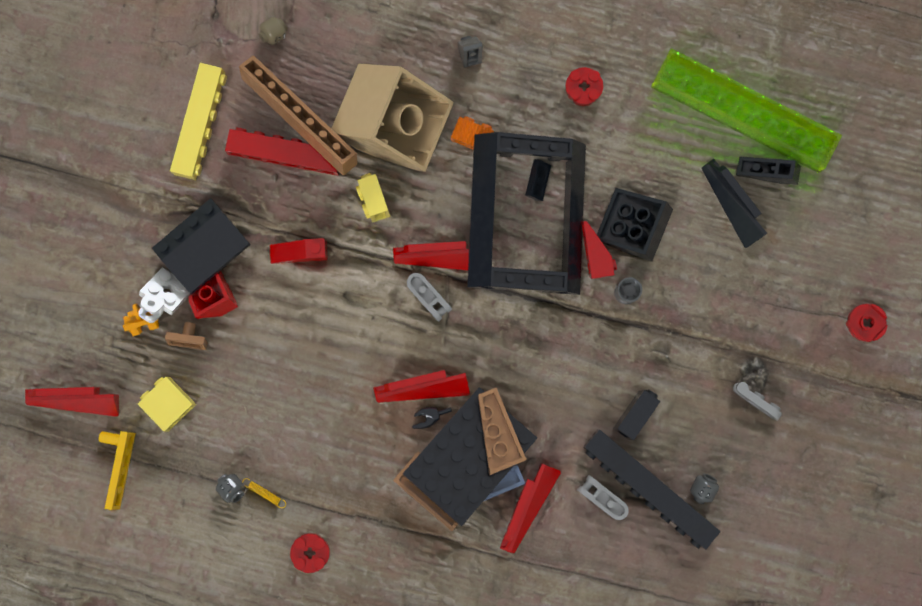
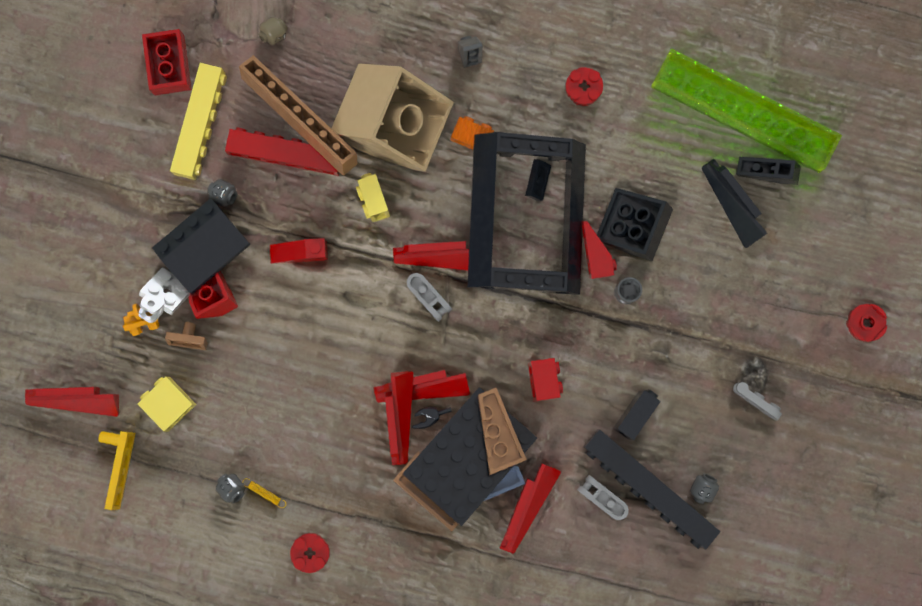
(166, 62): none -> red brick
(222, 192): none -> dark grey head
(399, 415): none -> red wedge
(544, 379): none -> red brick

